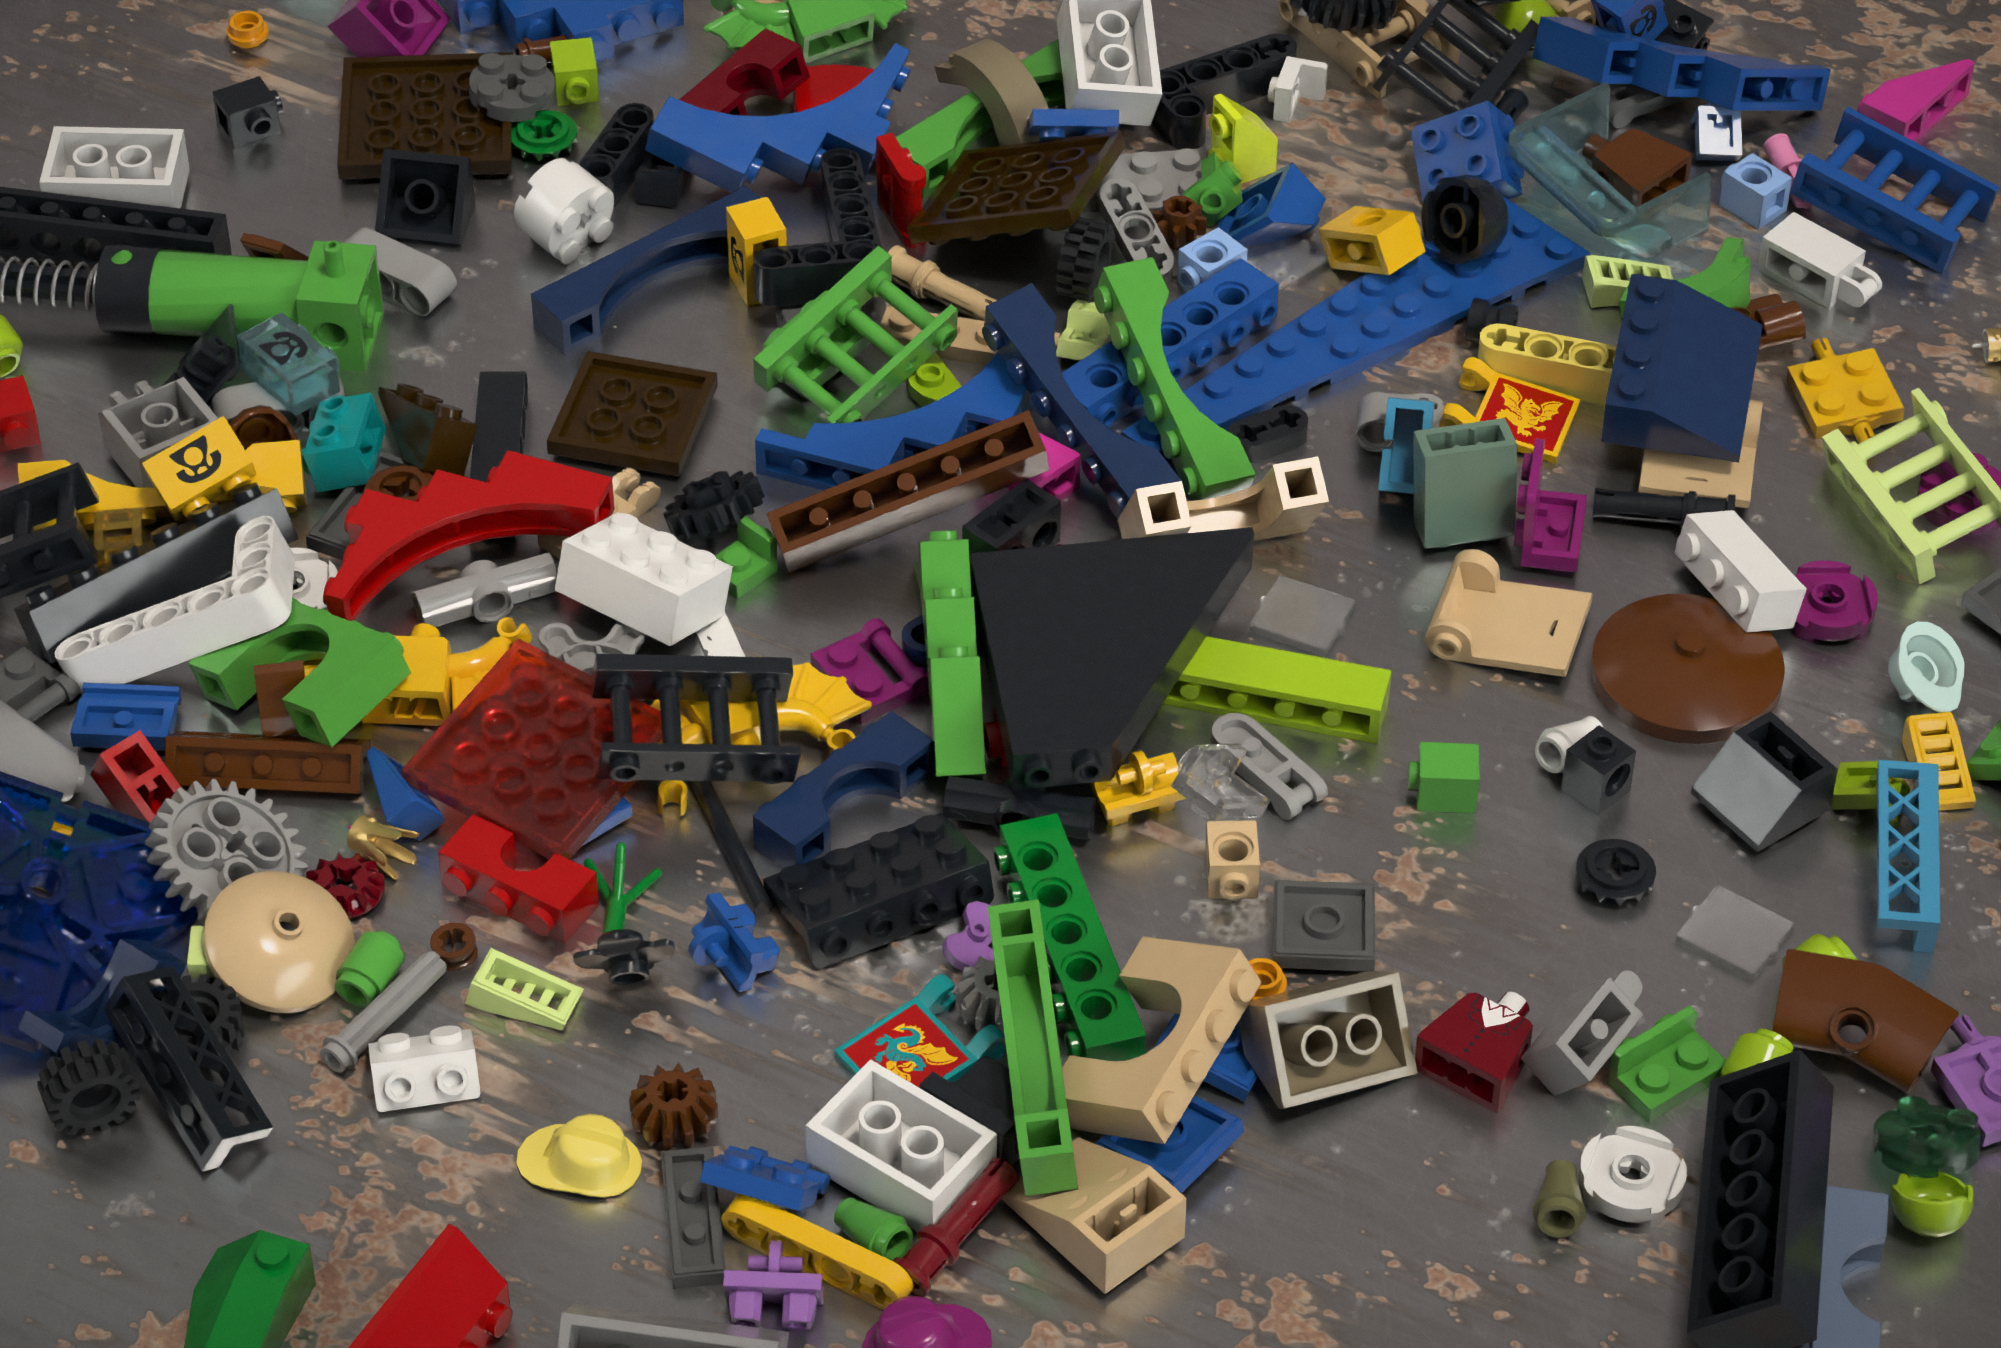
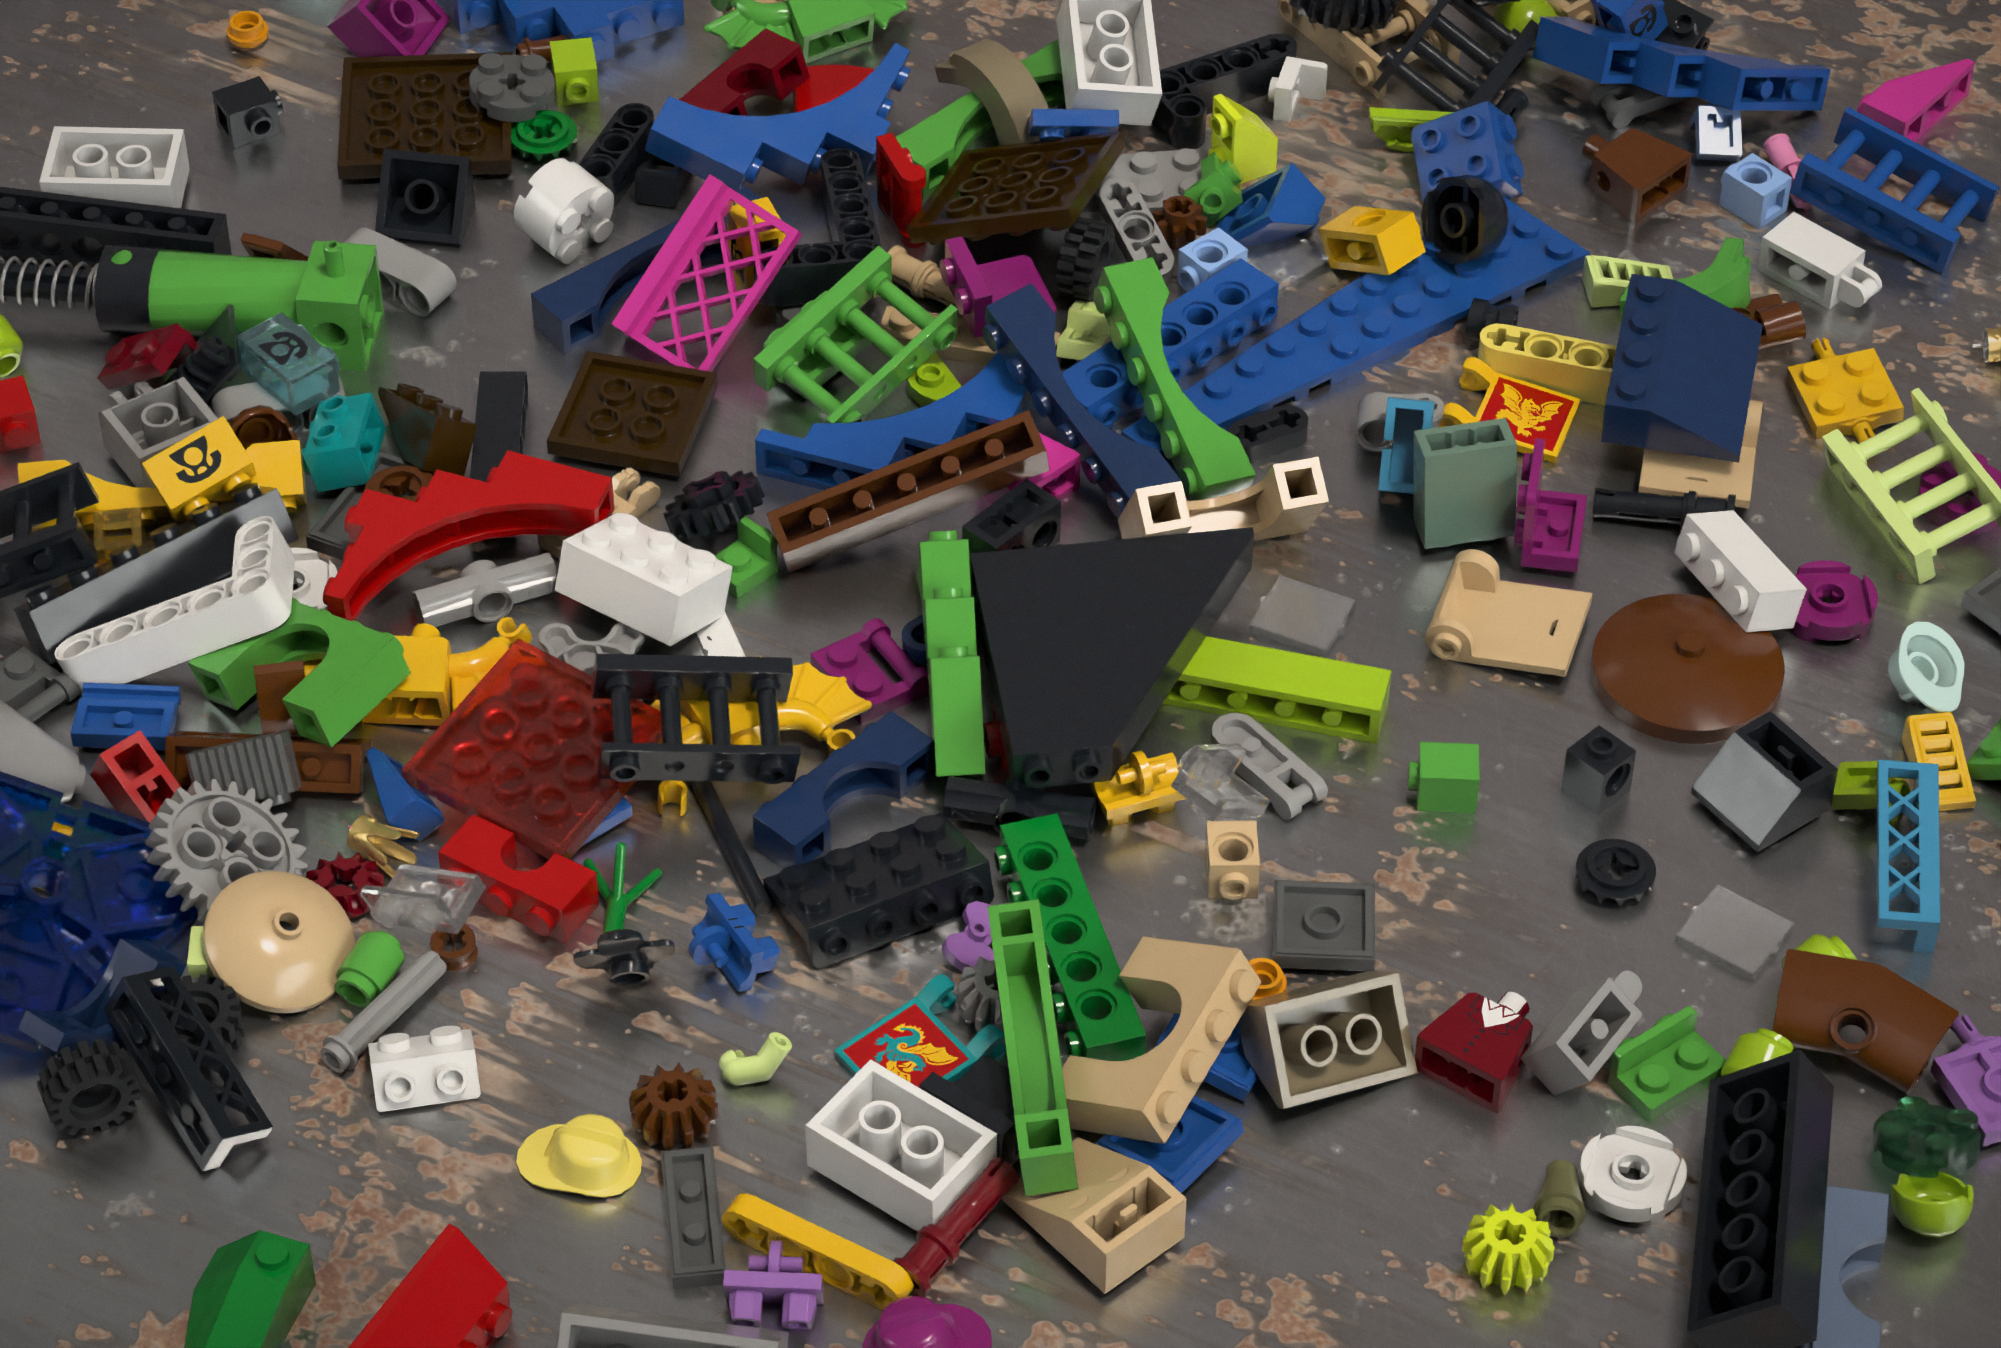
(146, 356): none -> dark red bracket
(255, 762): none -> dark grey brick
(425, 899): none -> clear bracket
(503, 1001): yellowish green slope -> none
(675, 260): none -> dark pink fence
(744, 1070): none -> yellowish green arm
(765, 1178): blue plate -> none
(874, 1228): bright green cone -> none
(983, 284): none -> magenta bracket
(1396, 125): none -> lime plate
(1508, 1248): none -> neon yellow gear
(1550, 153): clear light blue windscreen -> none
(1554, 742): white cone -> none

